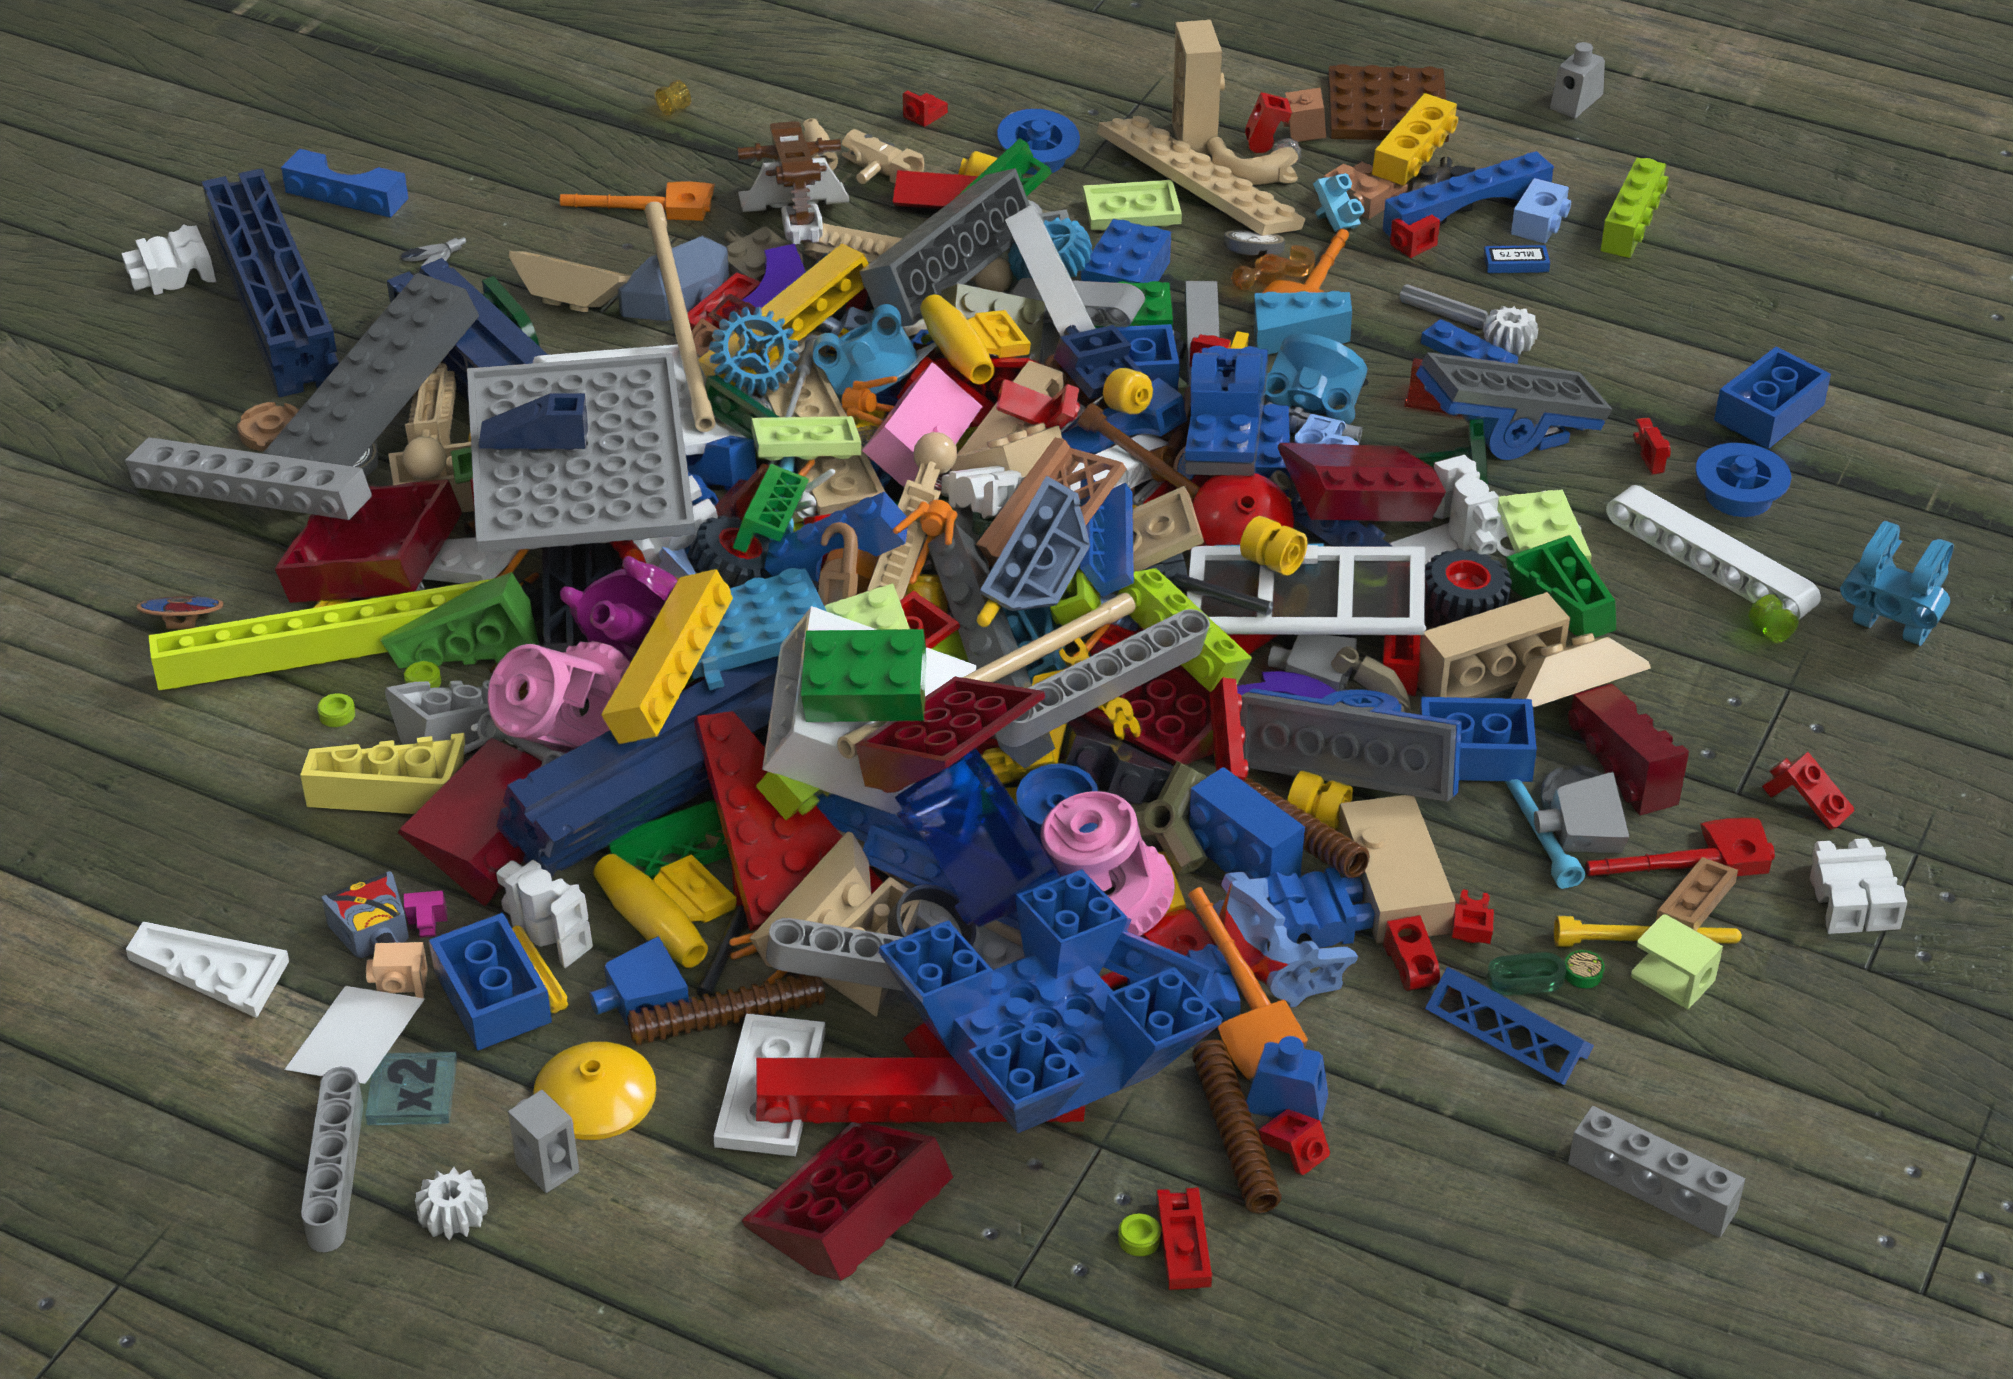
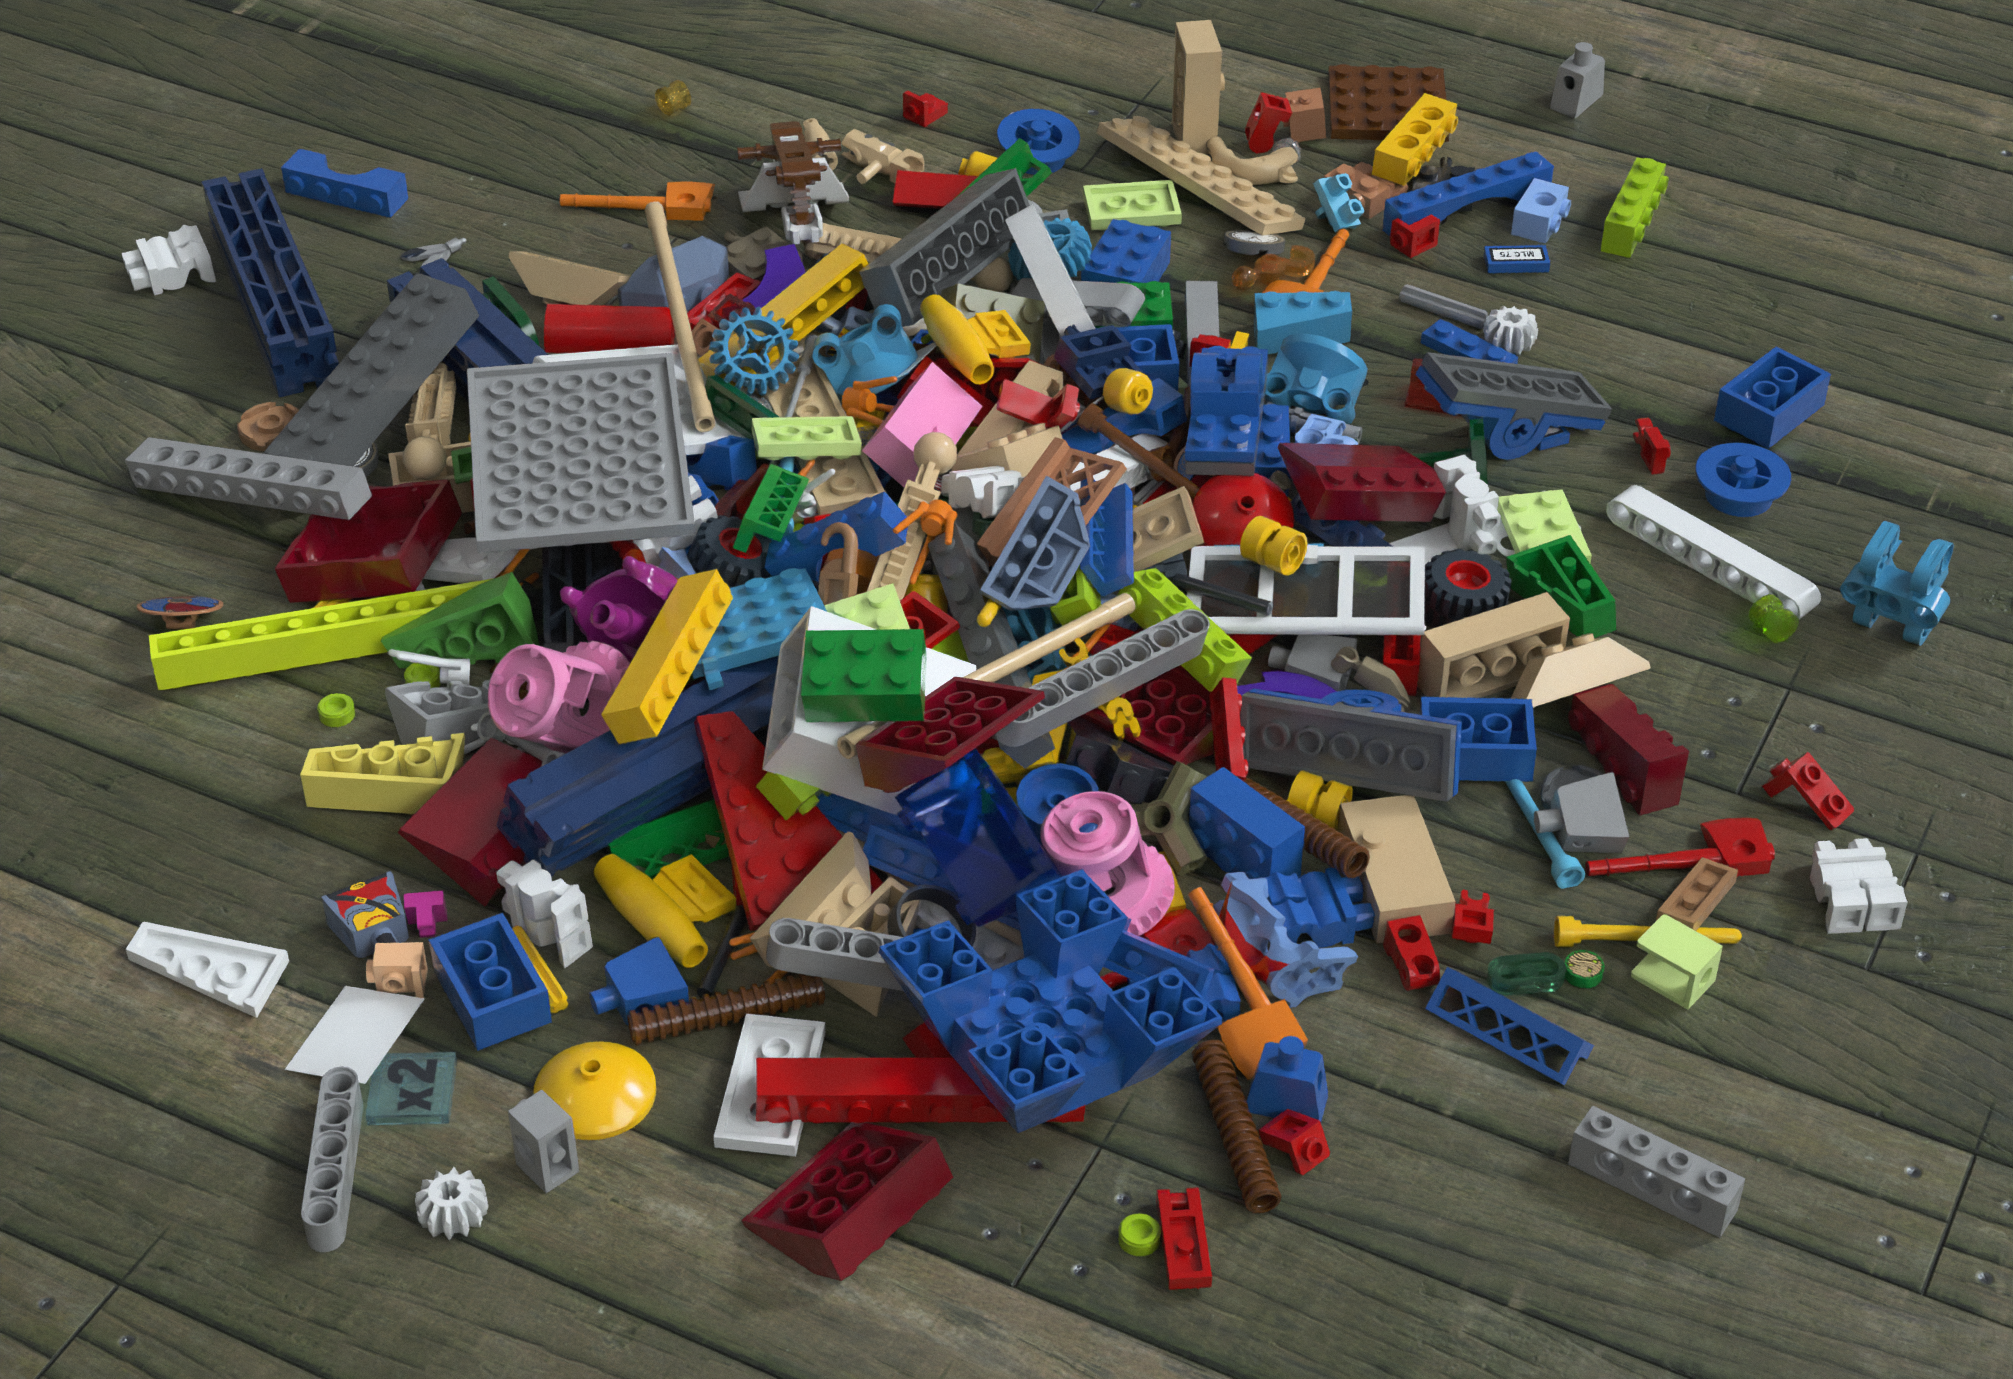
(449, 668): none -> white plant
(544, 423): dark blue slope -> none
(605, 327): none -> red brick

